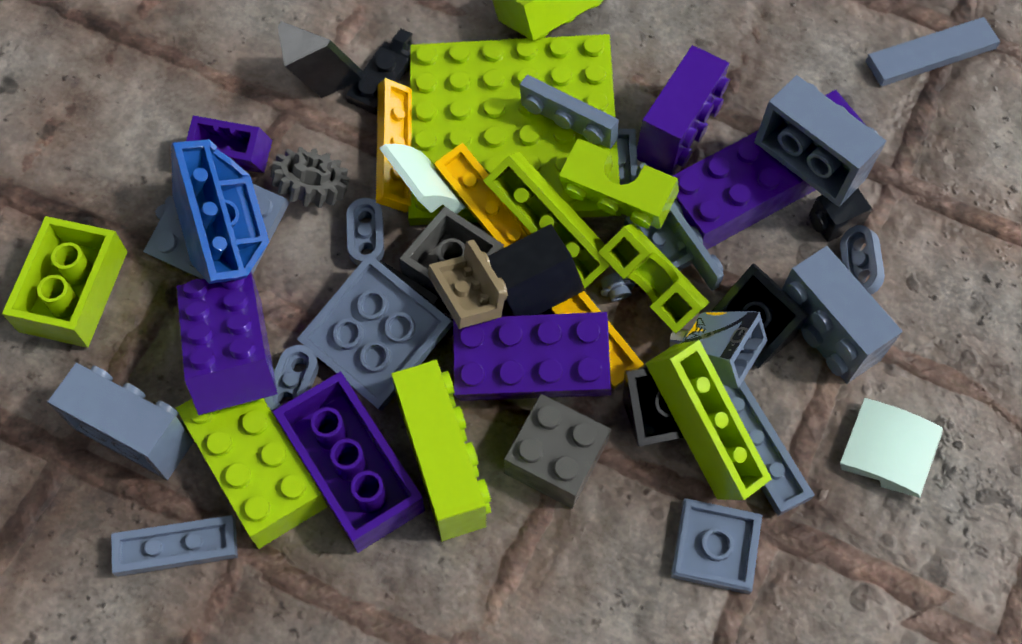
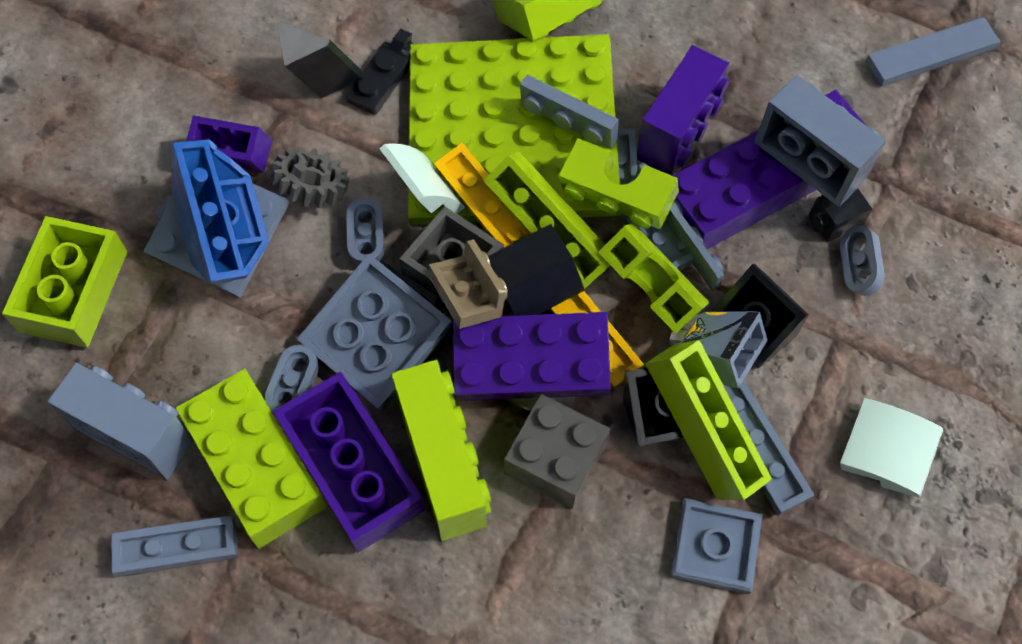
(224, 343): dark purple brick -> none
(393, 127): yellow plate -> none
(616, 287): sand blue plate -> none
(842, 316): sand blue brick -> none

